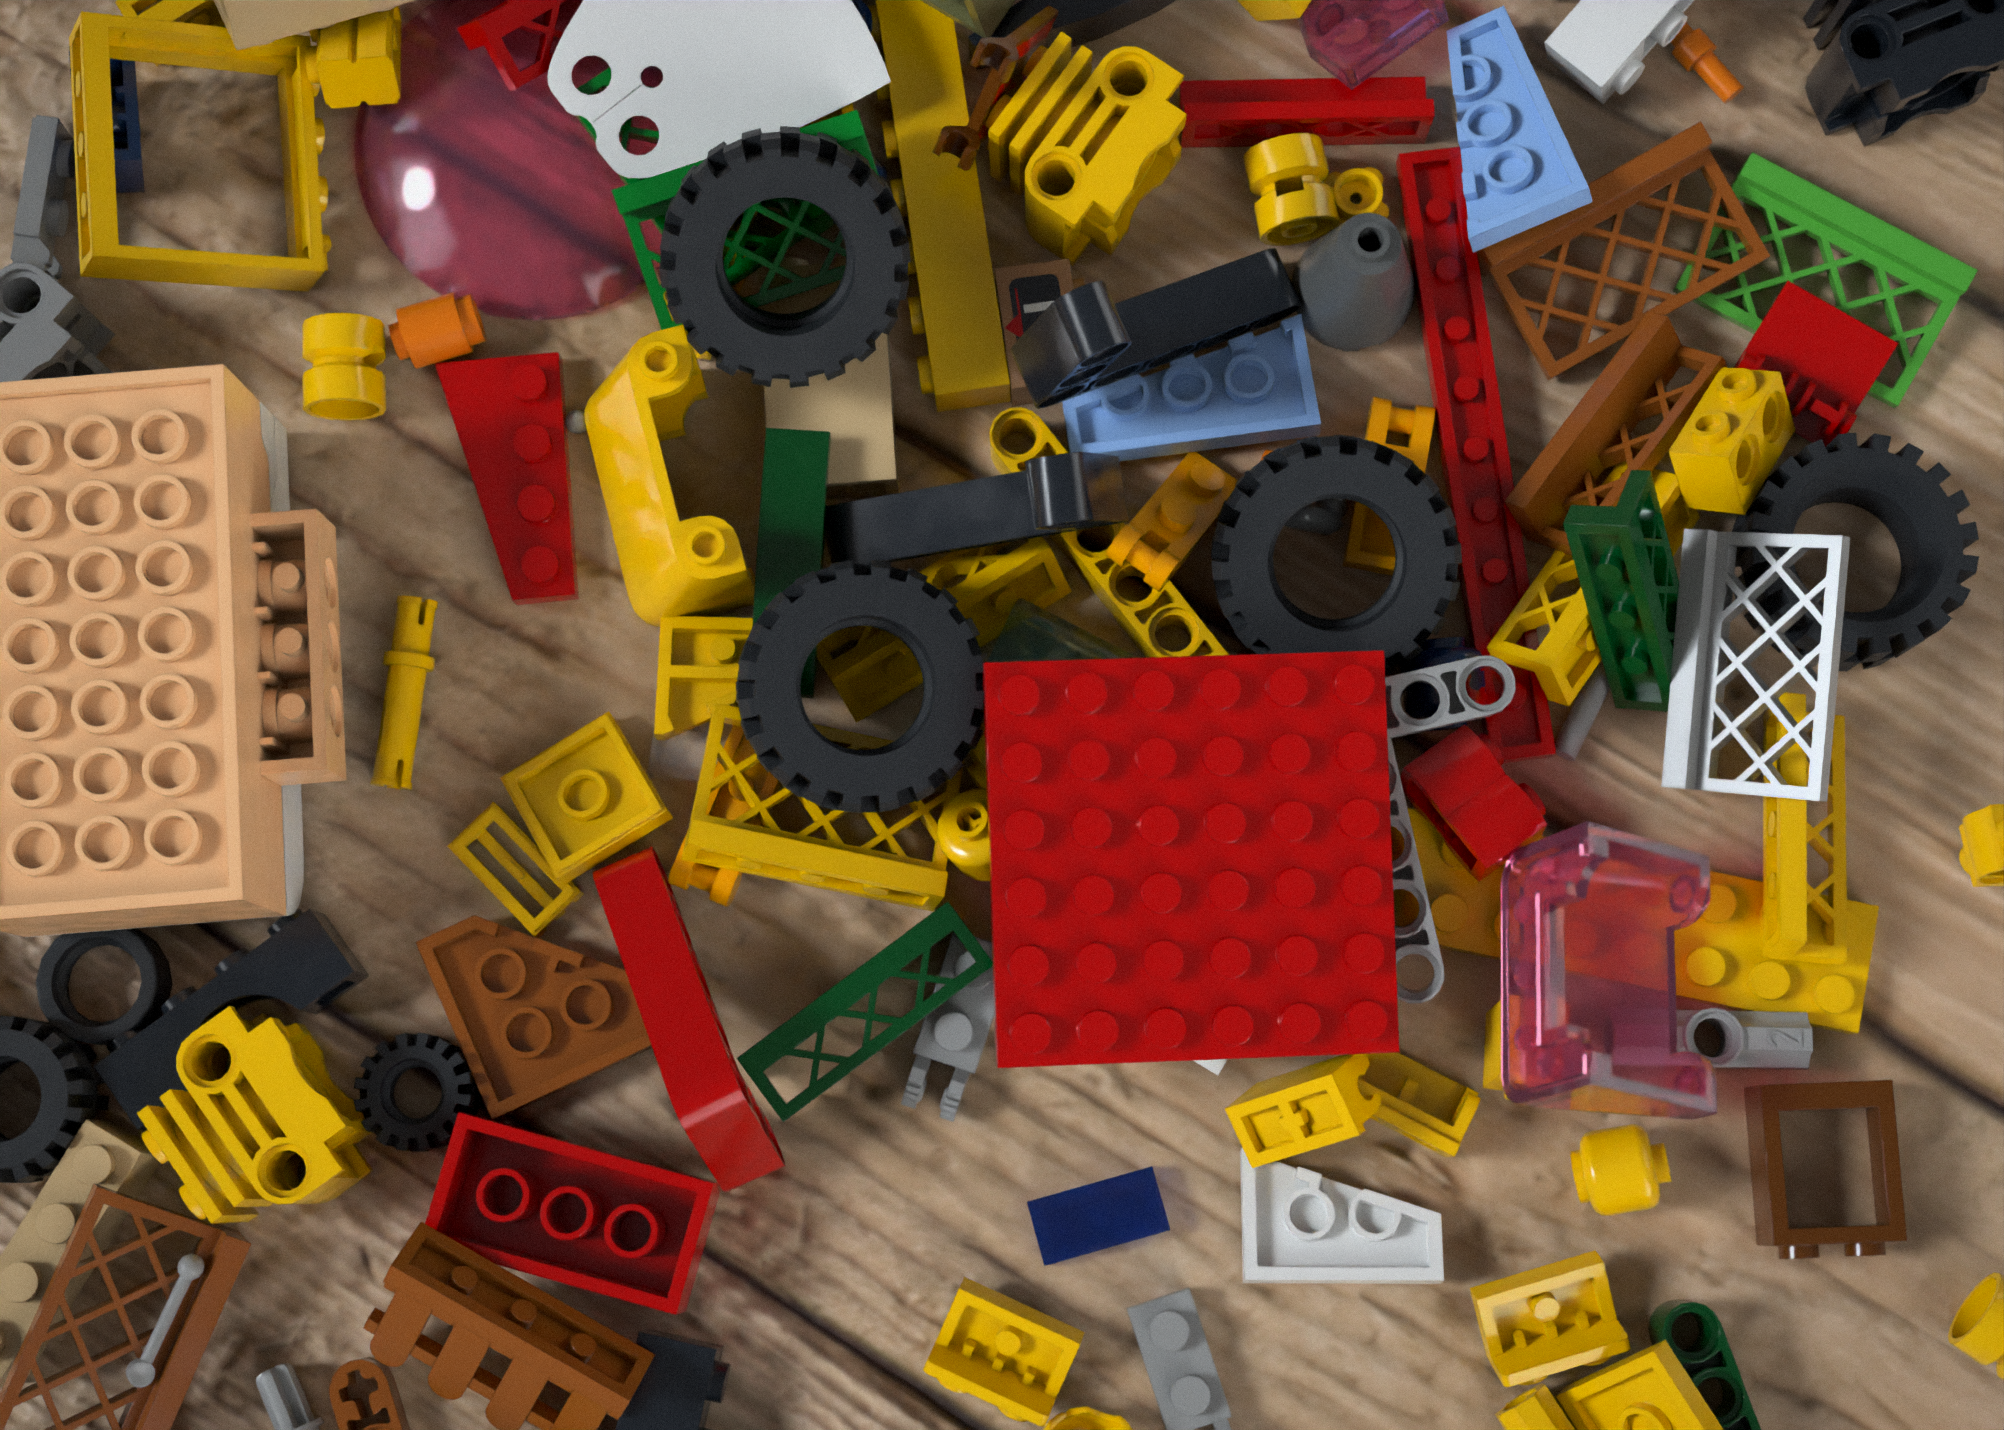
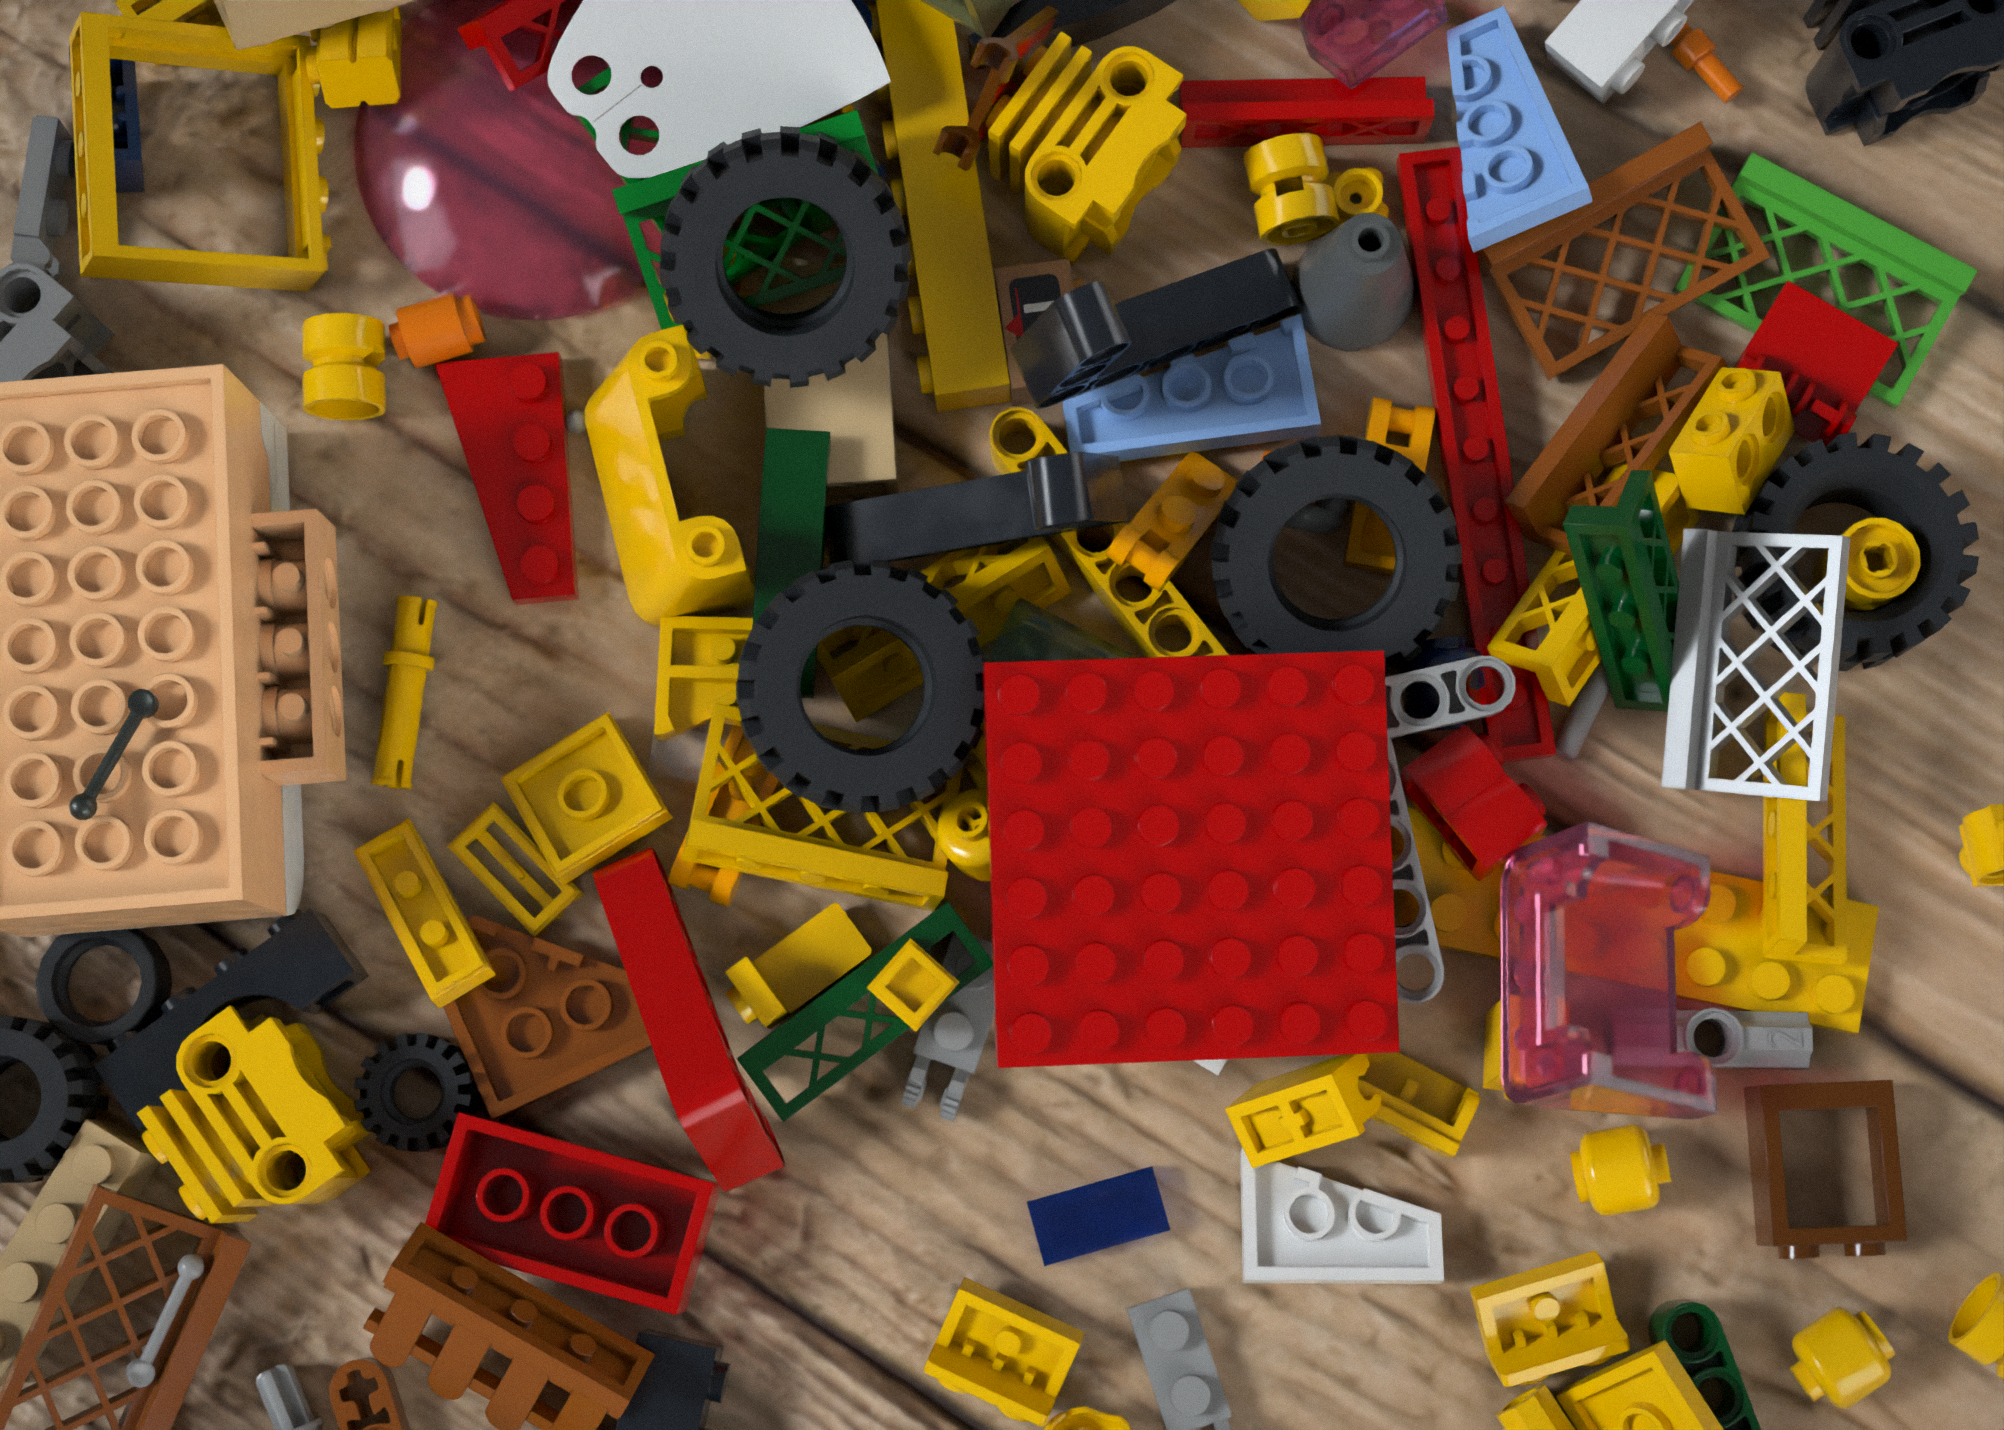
(142, 705): none -> pearl dark grey hinge
(424, 913): none -> yellow tile
(797, 968): none -> yellow bracket
(913, 984): none -> yellow tile
(1841, 1357): none -> yellow head
(1880, 564): none -> yellow wheel

